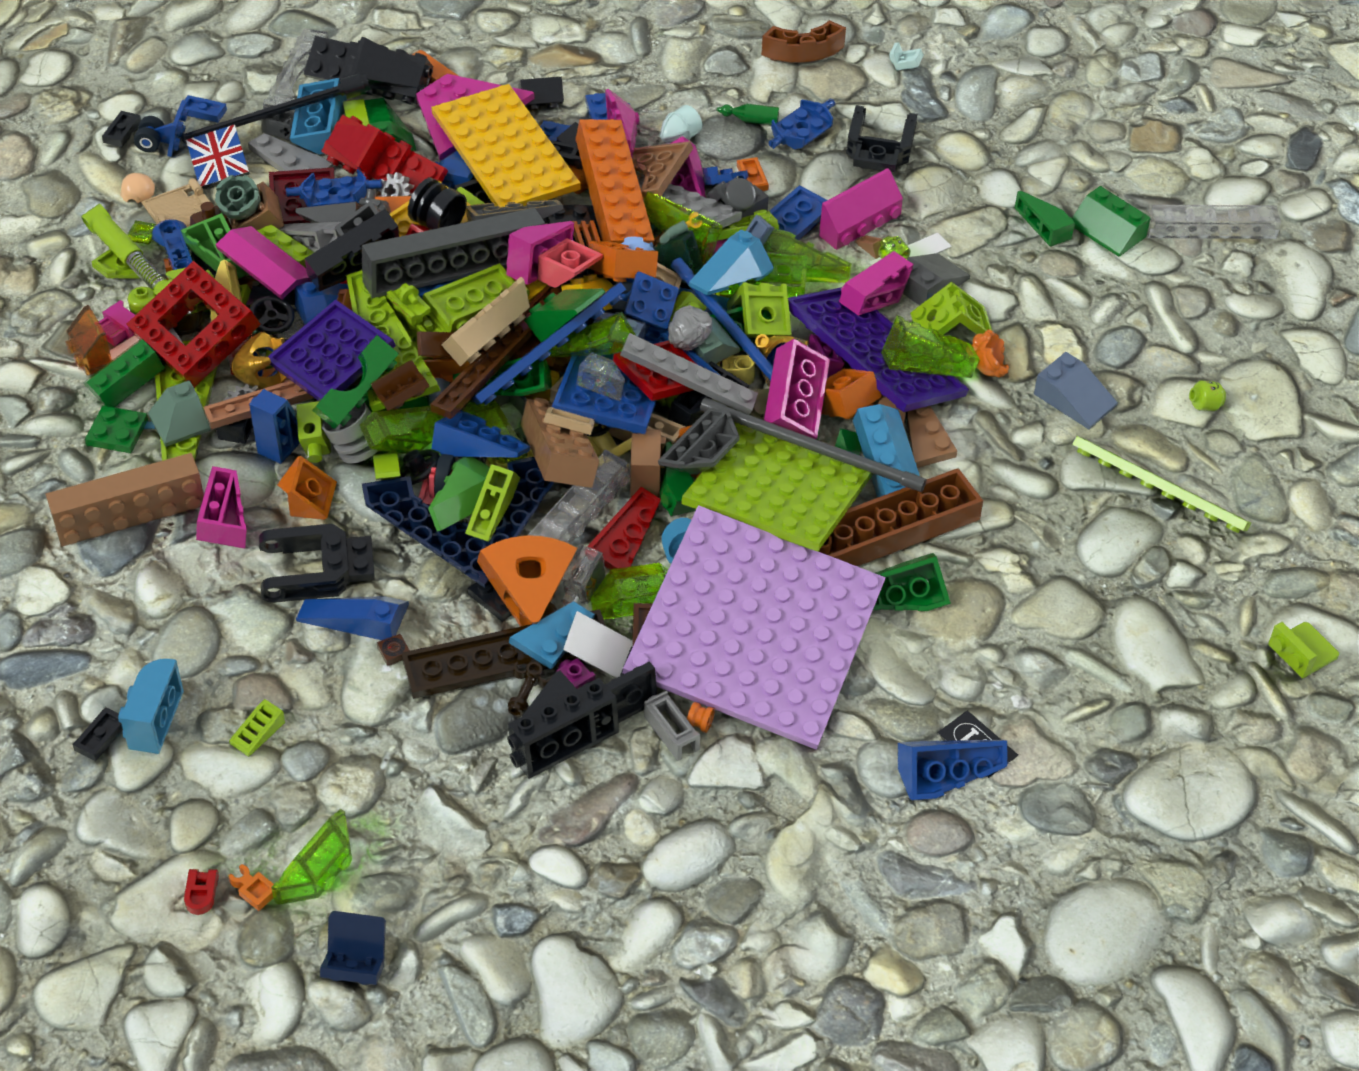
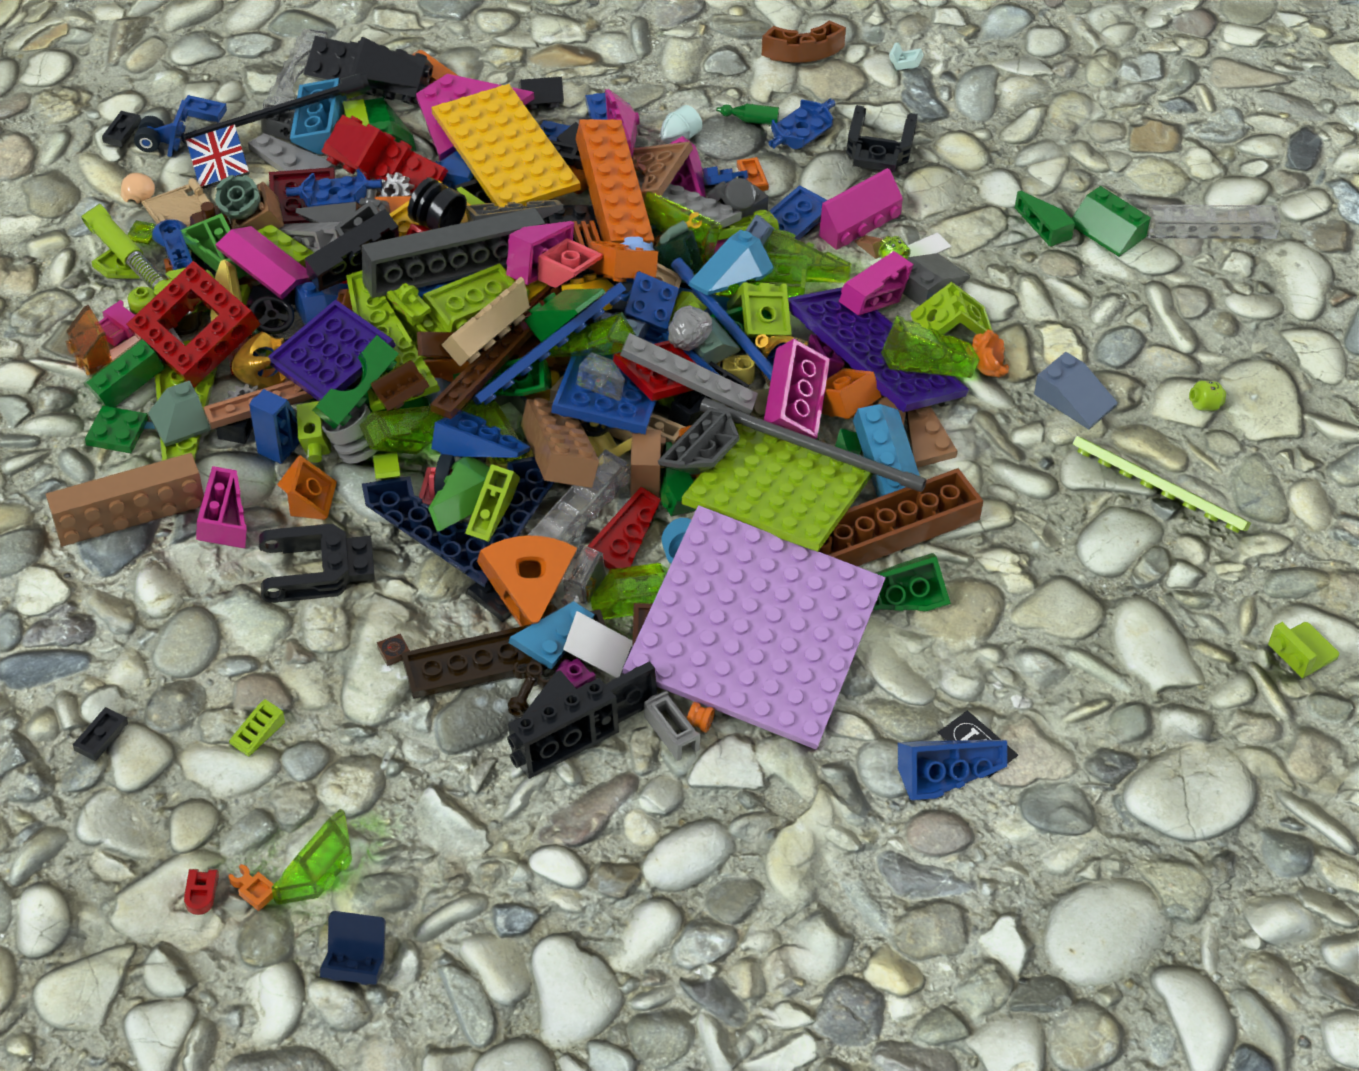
(151, 705): dark azure brick -> none
(363, 616): blue wedge -> none
(416, 463): black piece -> none
(569, 420): tan tile -> none

